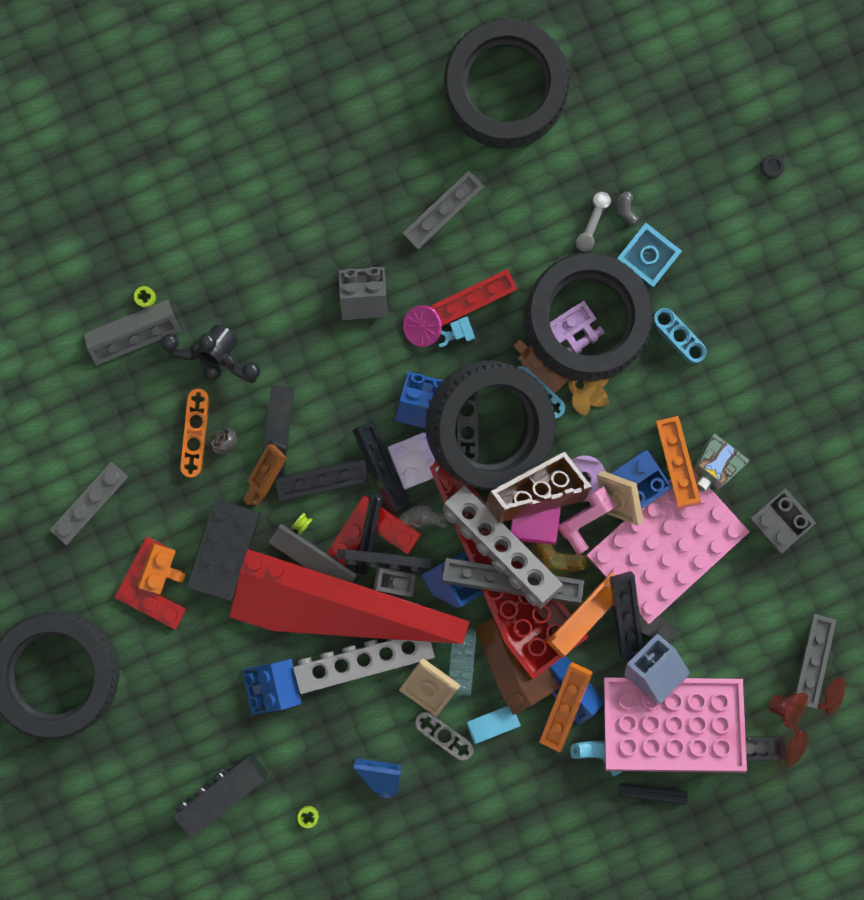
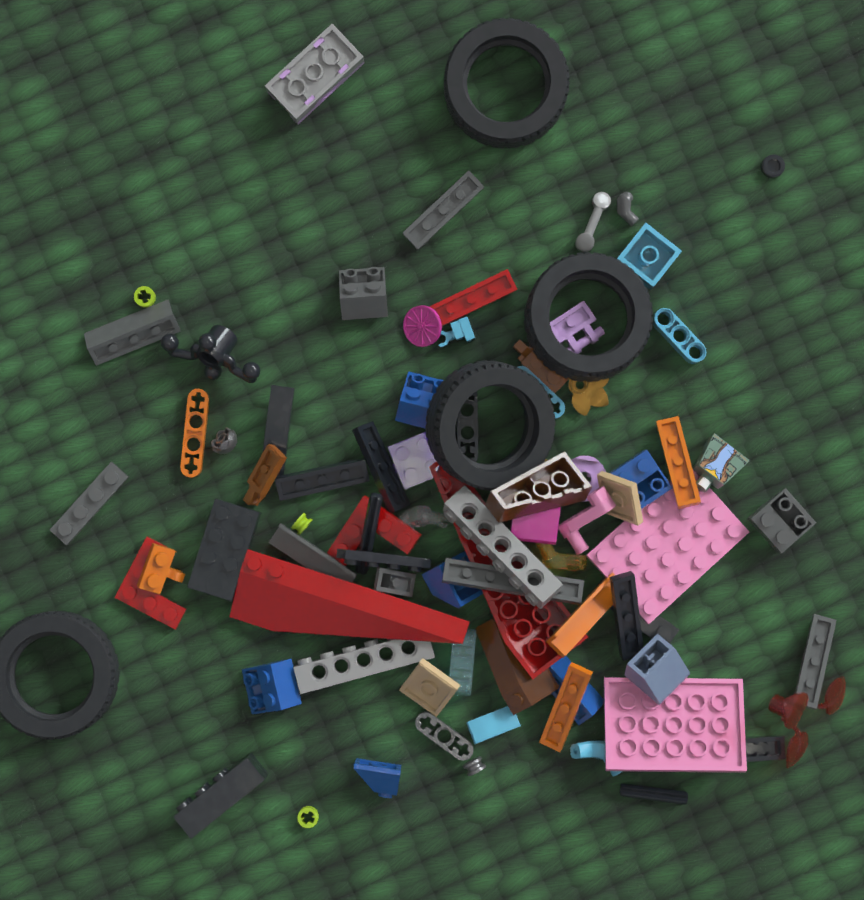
(315, 73): none -> light grey piece
(474, 766): none -> flat silver bush

